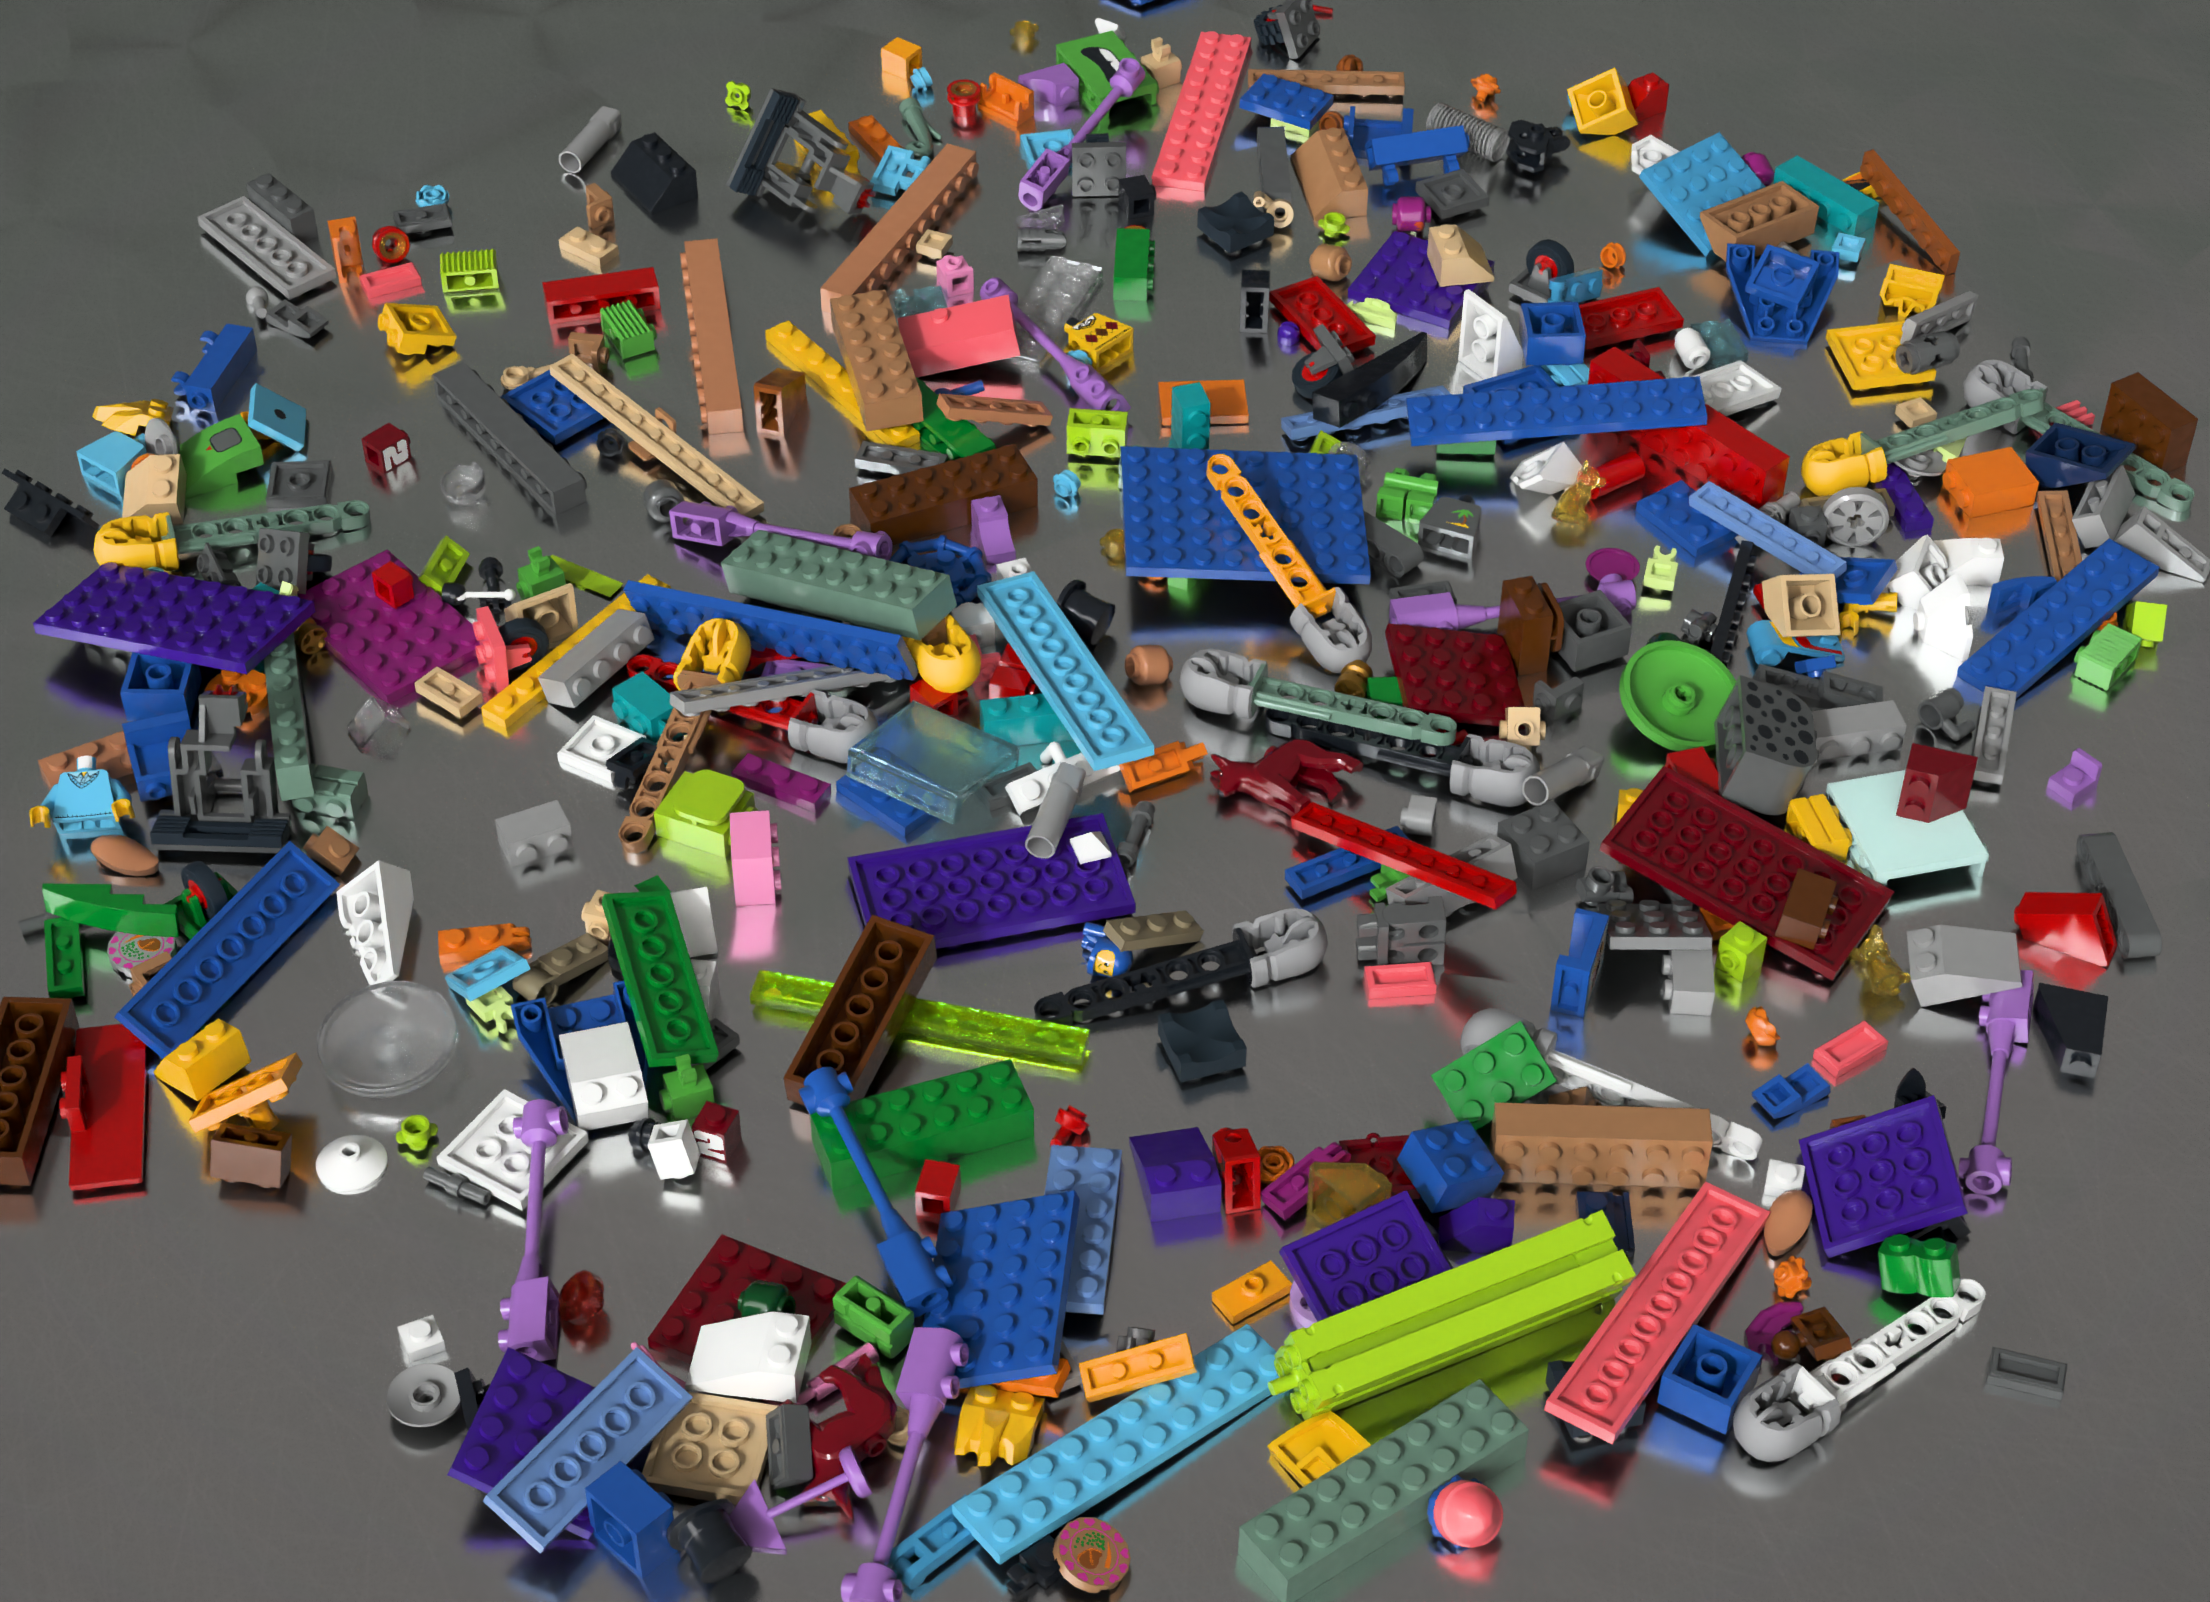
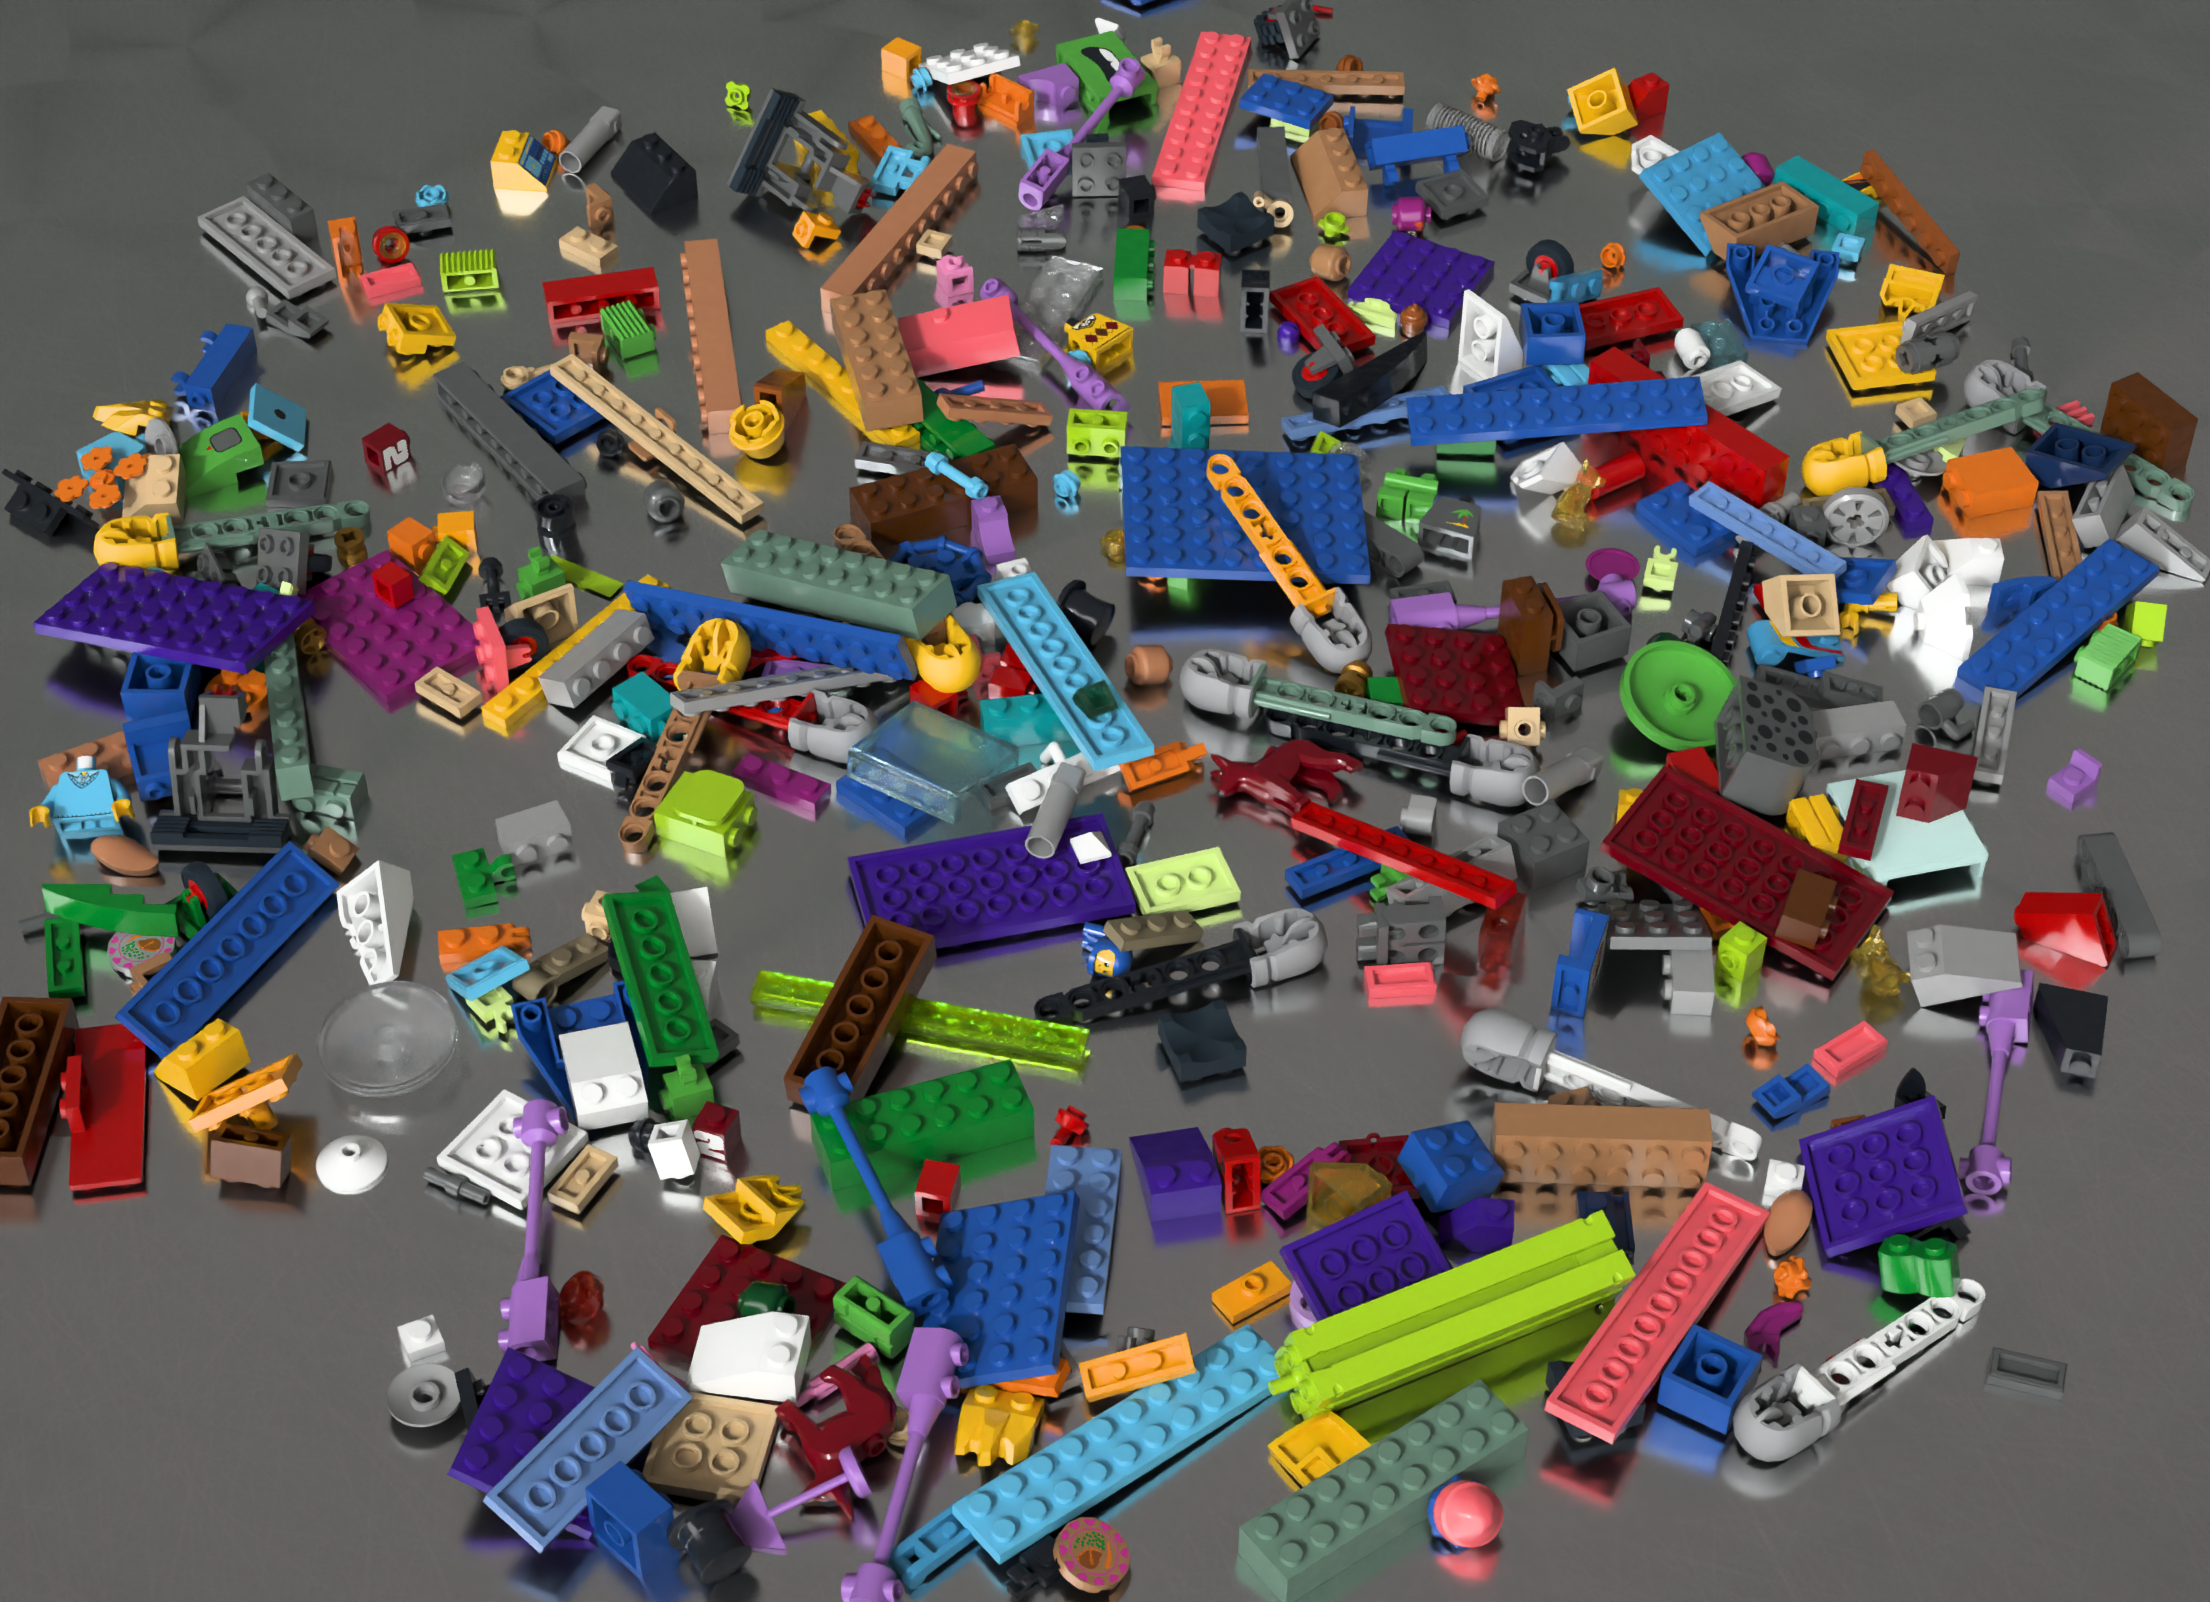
(103, 480): none -> orange plant
(350, 545): none -> pearl gold wheel
(372, 717): clear bracket -> none
(411, 542): none -> orange brick
(416, 1131): lime plate -> none
(456, 594): hinge -> none
(458, 527): none -> light orange brick
(478, 877): none -> green plate
(522, 163): none -> yellow slope
(555, 141): none -> orange plate
(556, 522): none -> black wheel
(583, 1179): none -> tan plate
(720, 525): medium lavender bar -> none
(754, 858): bright pink brick -> none
(755, 1208): none -> yellow plate
(757, 429): none -> yellow cone
(789, 1445): dark grey slope -> none
(815, 225): none -> light orange bracket
(924, 300): clear light blue plate -> none
(969, 64): none -> white plate
(973, 486): none -> medium azure bar
(1095, 700): none -> clear green slope
(1178, 272): none -> piece
(1183, 883): none -> yellowish green plate
(1413, 318): none -> dark orange plate
(1457, 257): tan slope -> none
(1498, 1071): green plate -> none
(1500, 940): none -> clear red torso
(1815, 1331): reddish brown plate -> none
(1863, 819): none -> dark red plate

